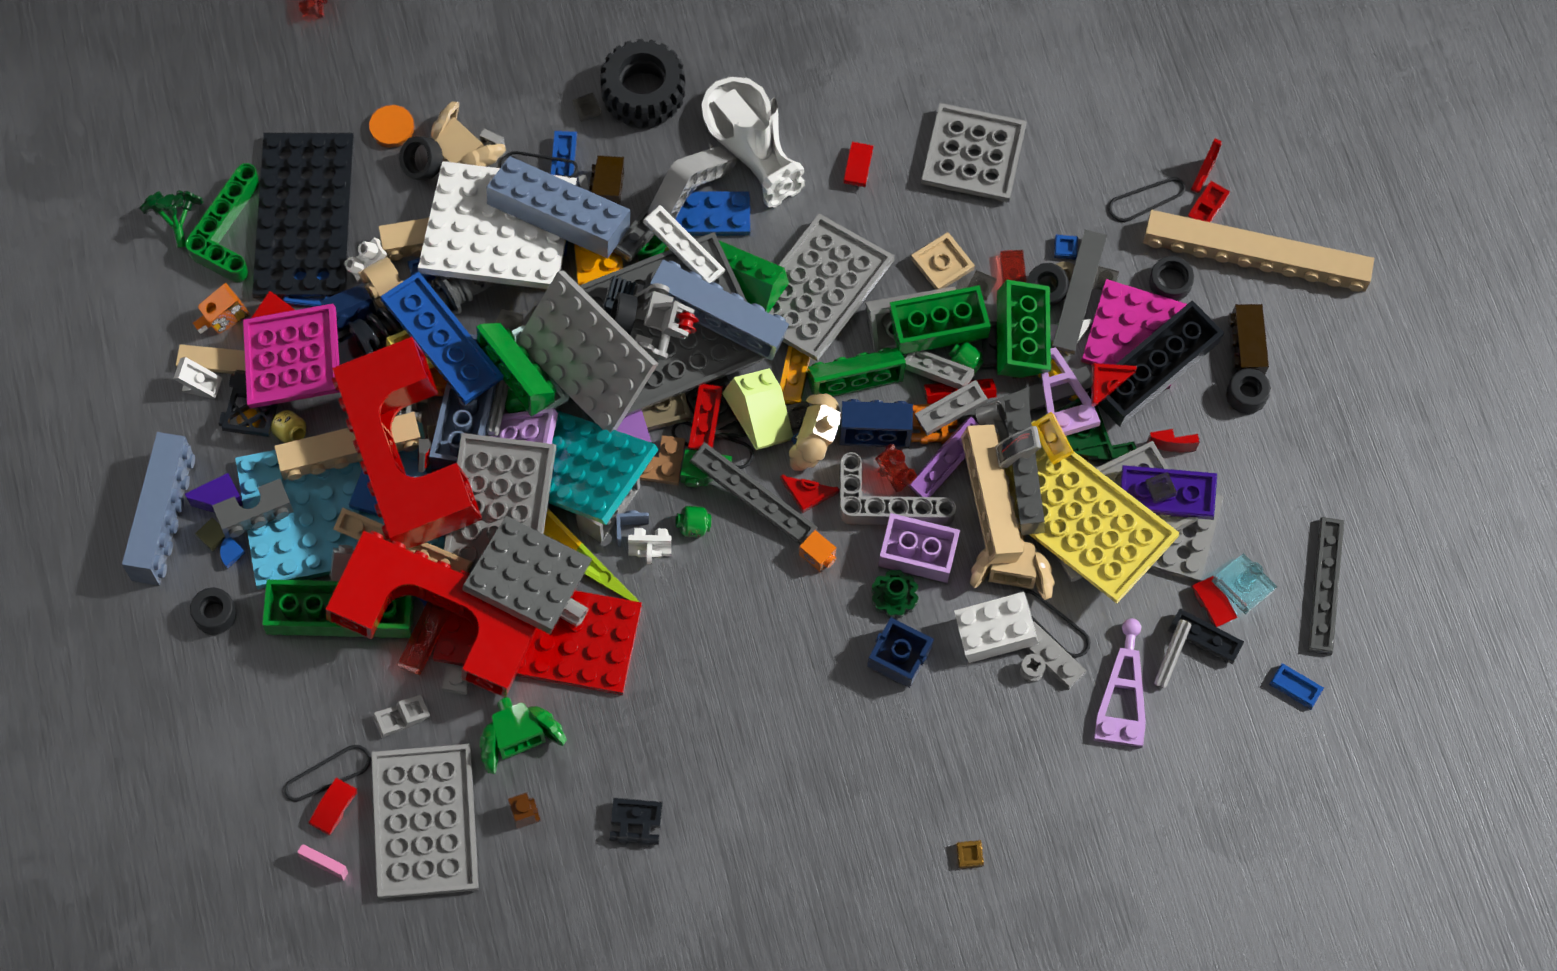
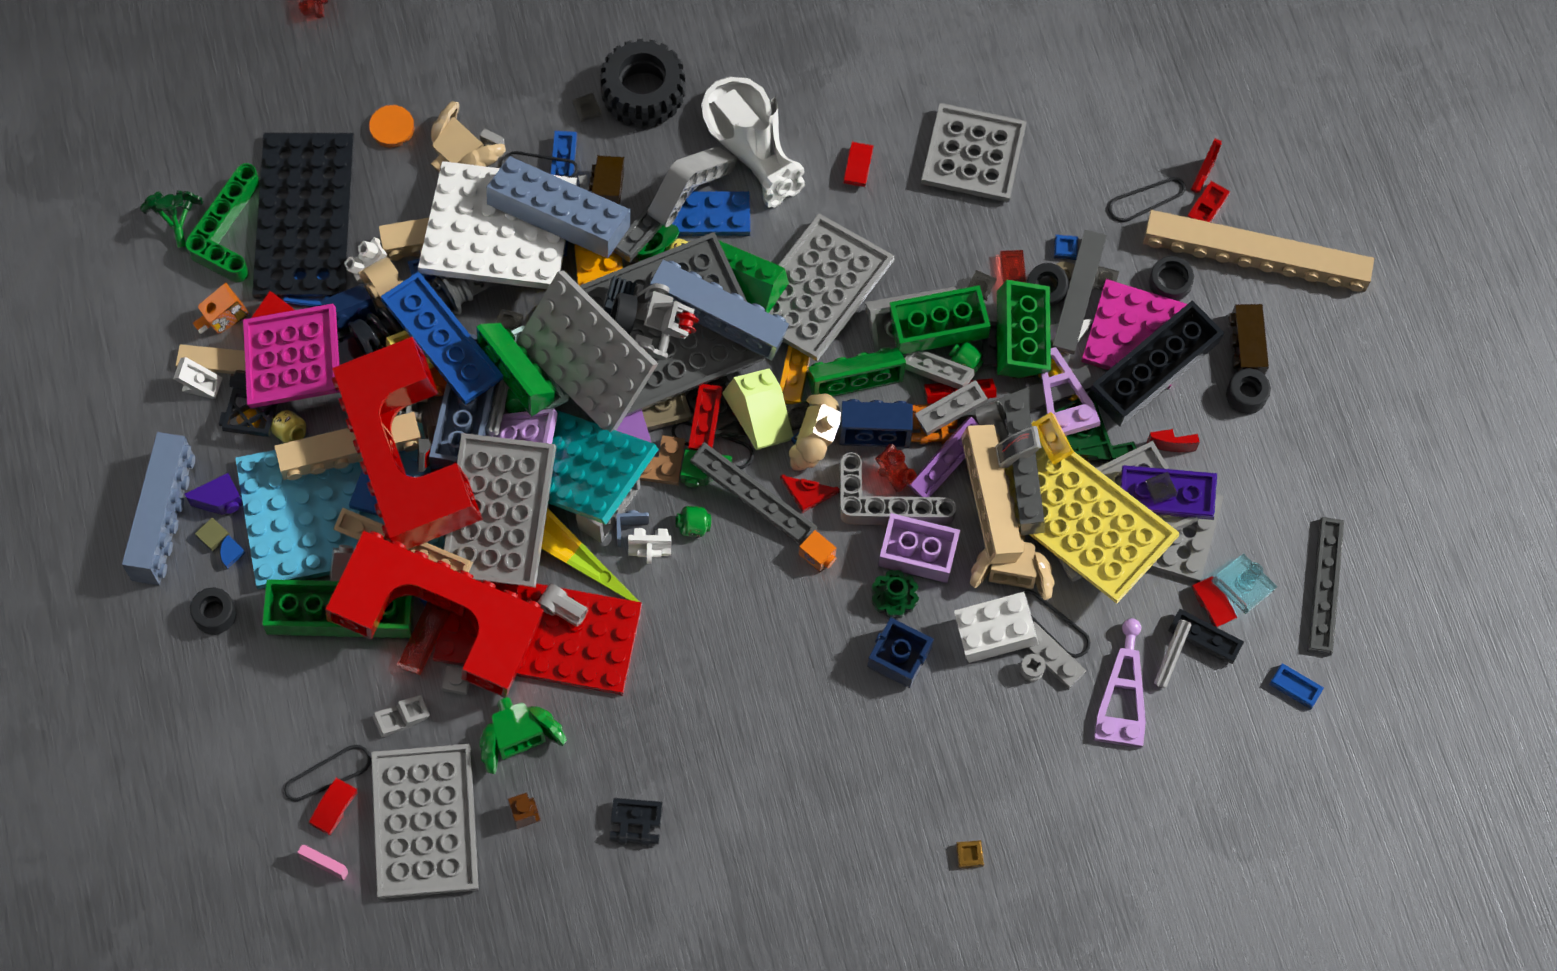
(272, 505): dark grey arch -> none
(407, 157): black tyre -> none
(527, 574): dark grey plate -> none
(683, 244): white tile -> none
(942, 262): tan plate -> none
(1107, 378): red tile -> none

